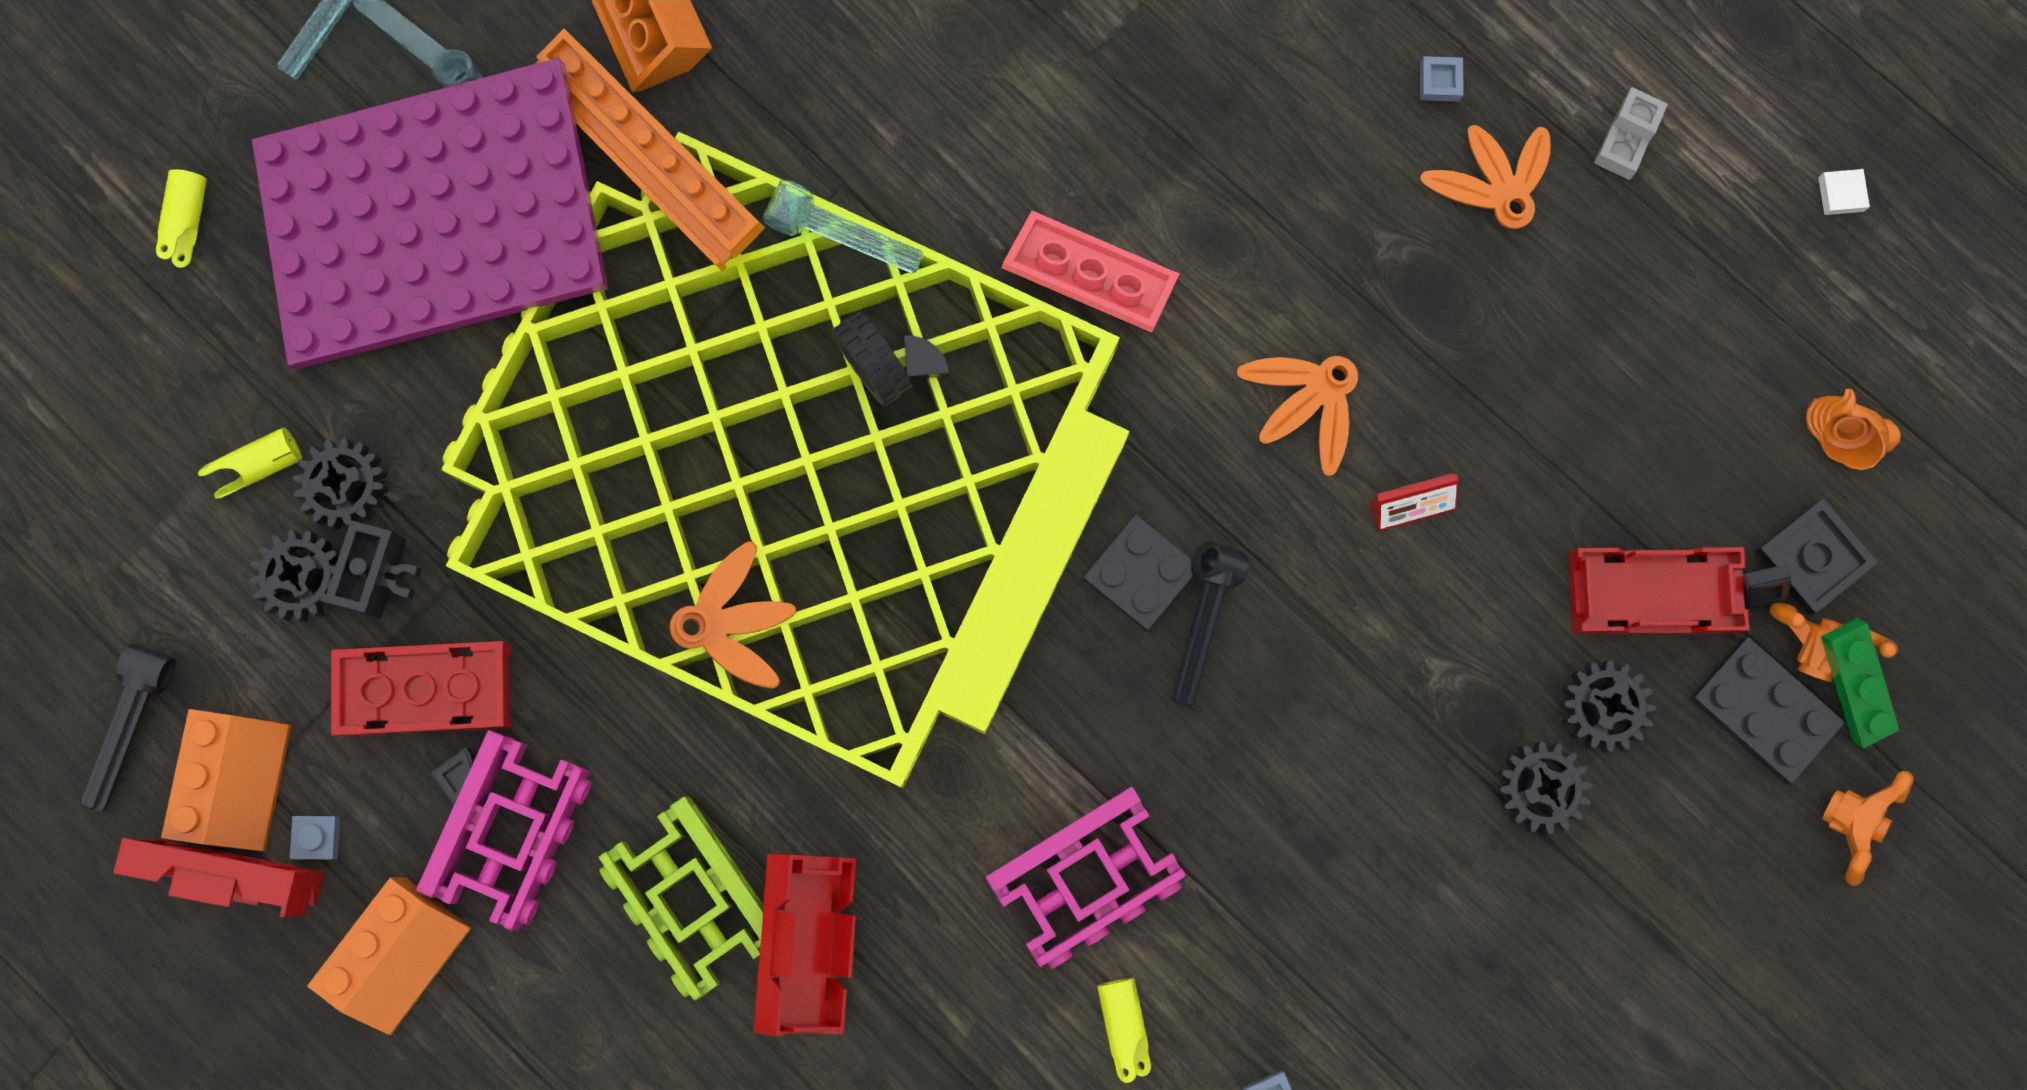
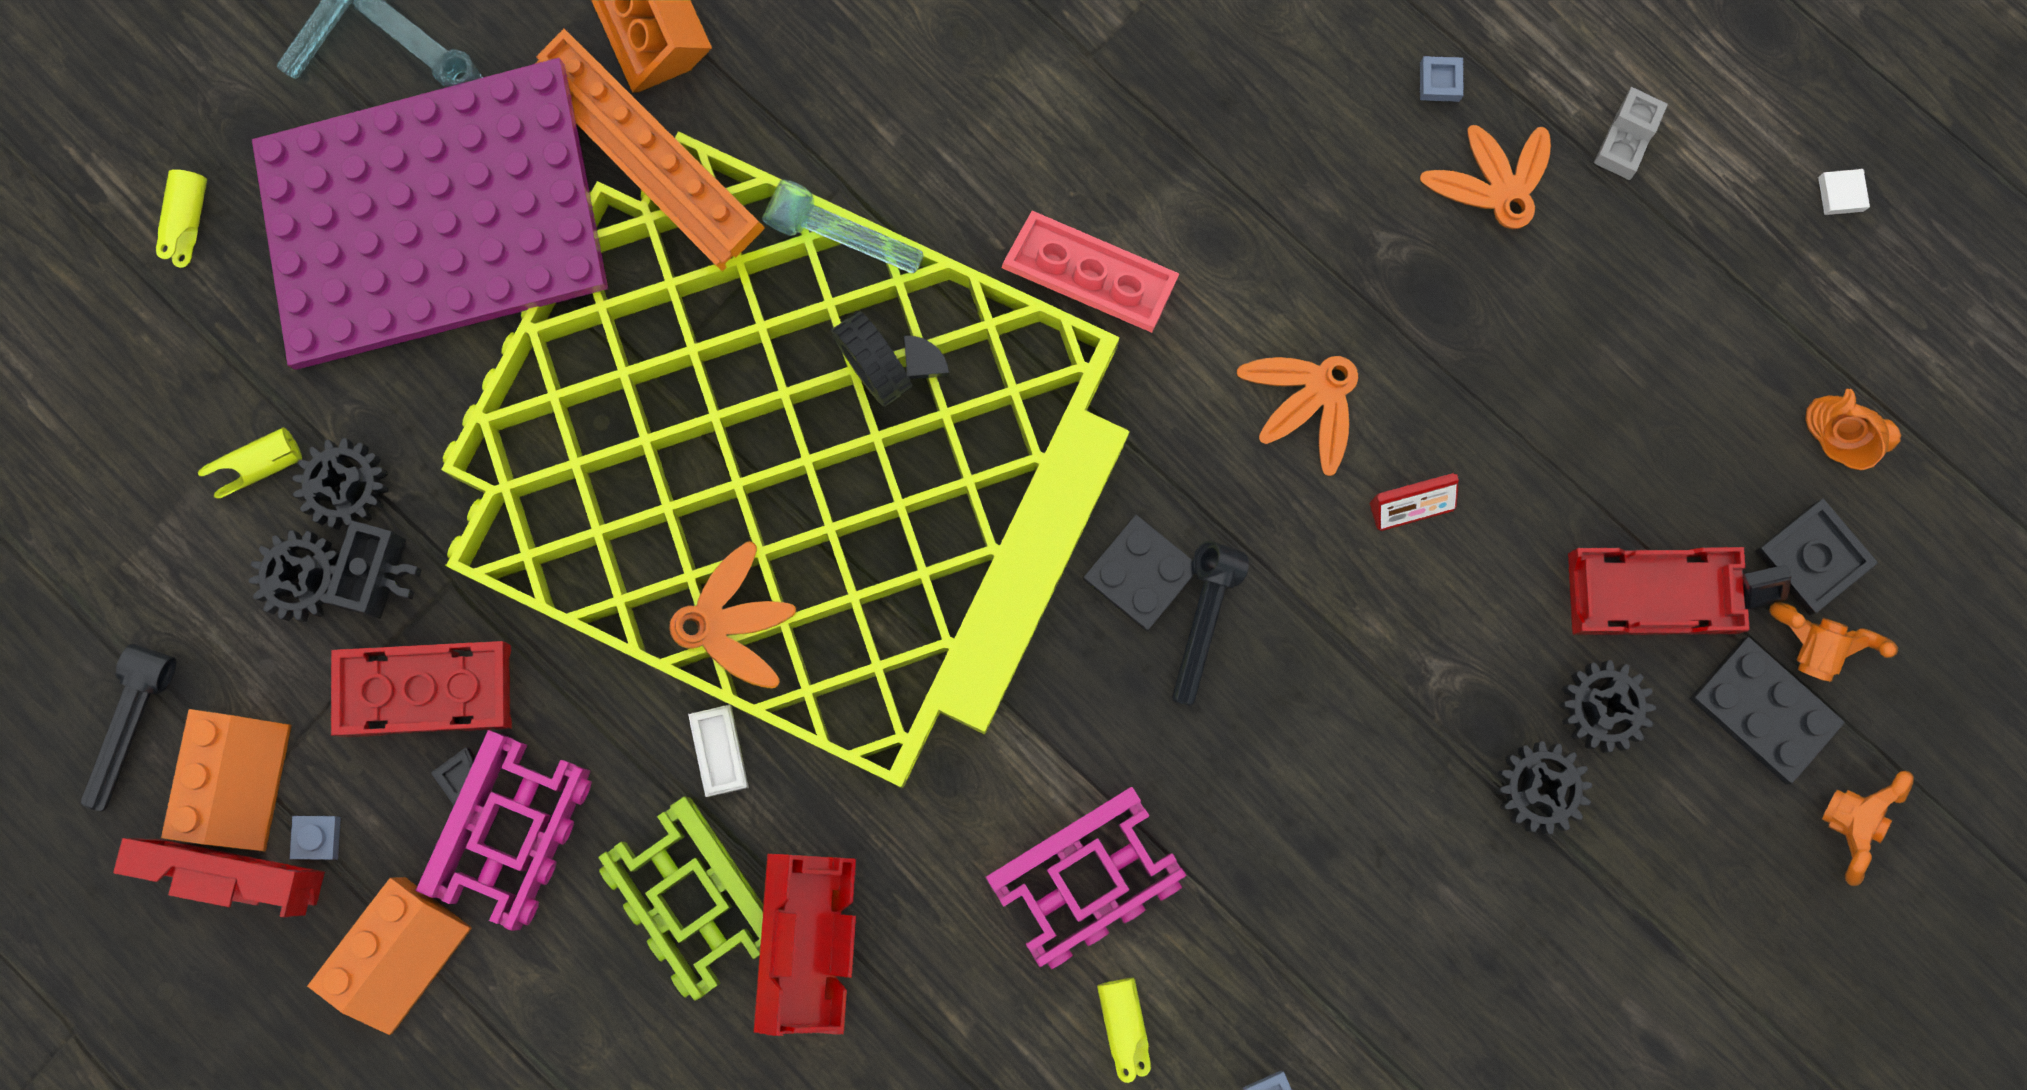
(718, 751): none -> white tile
(1860, 683): green plate -> none

